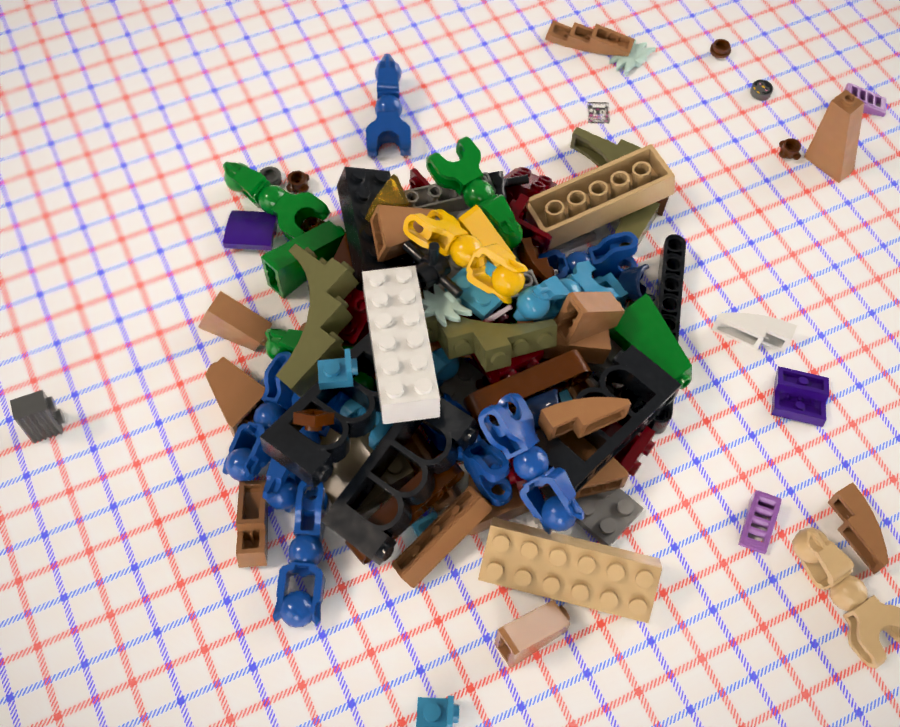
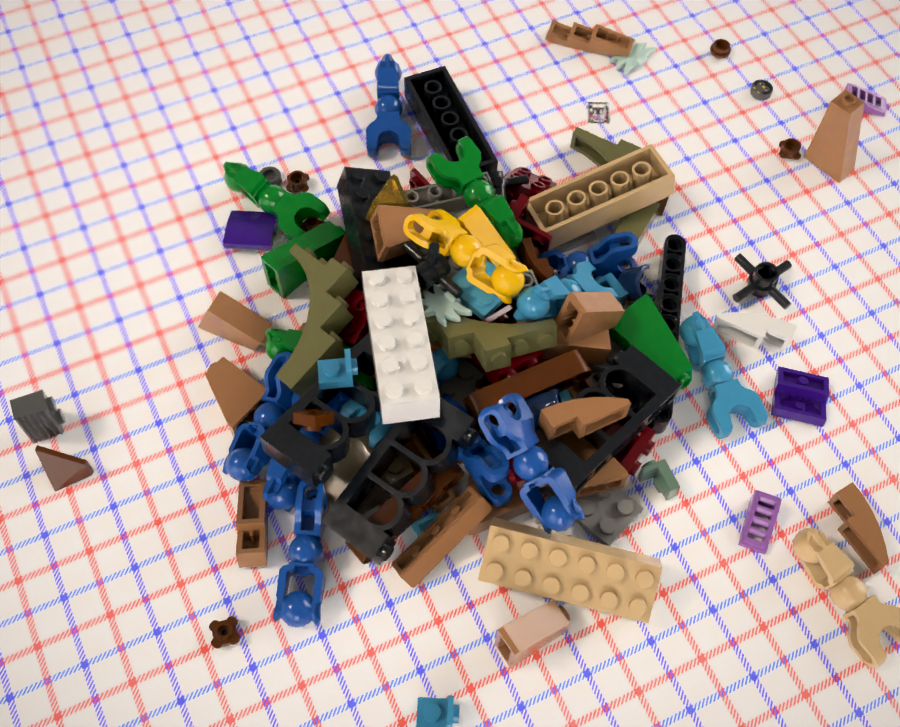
(63, 468): none -> reddish brown slope
(232, 636): none -> reddish brown plate
(445, 115): none -> black brick
(663, 477): none -> sand green bracket
(726, 394): none -> dark azure piece
(762, 281): none -> black bar

